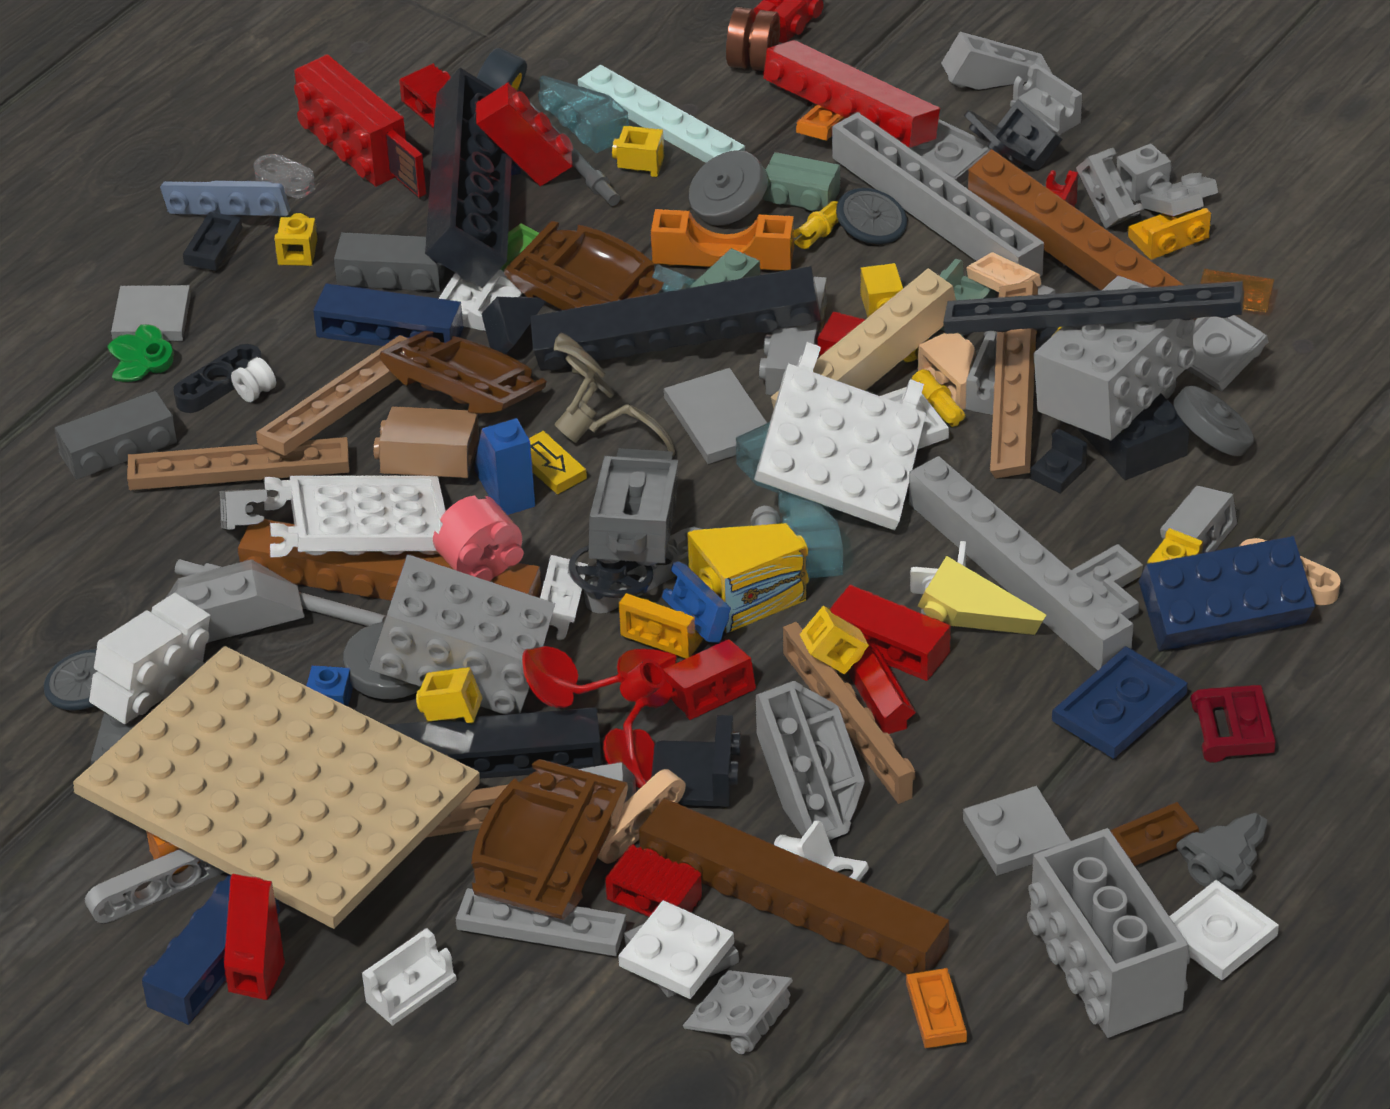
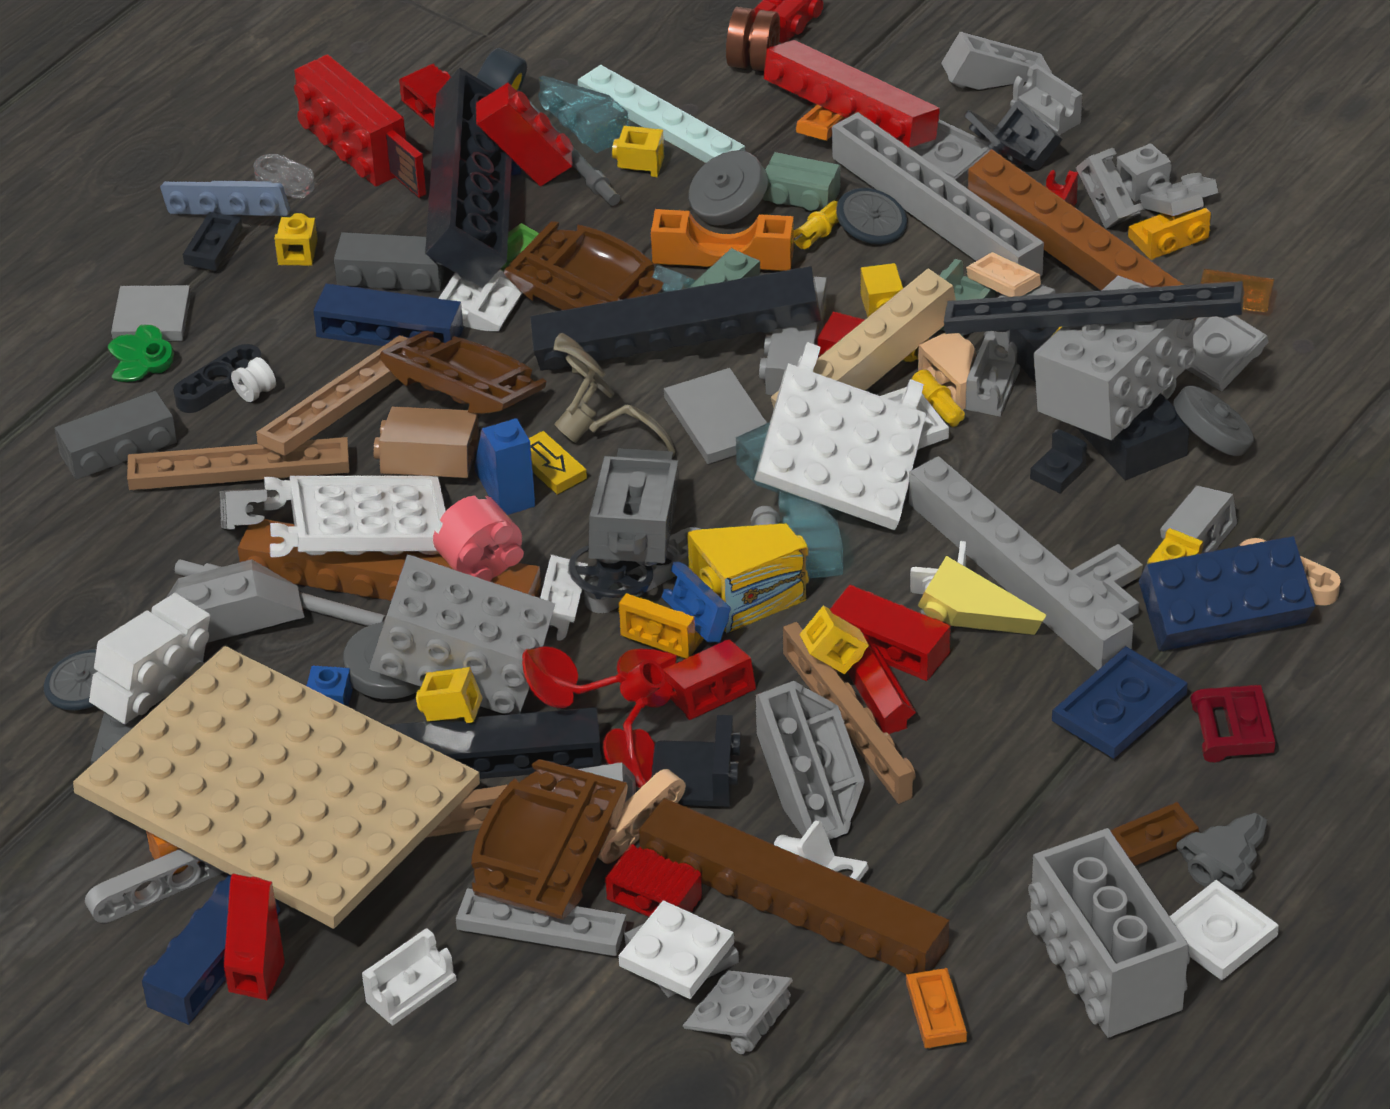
(508, 319): black slope -> none
(1013, 394): medium nougat plate -> none
(1014, 829): light grey plate -> none

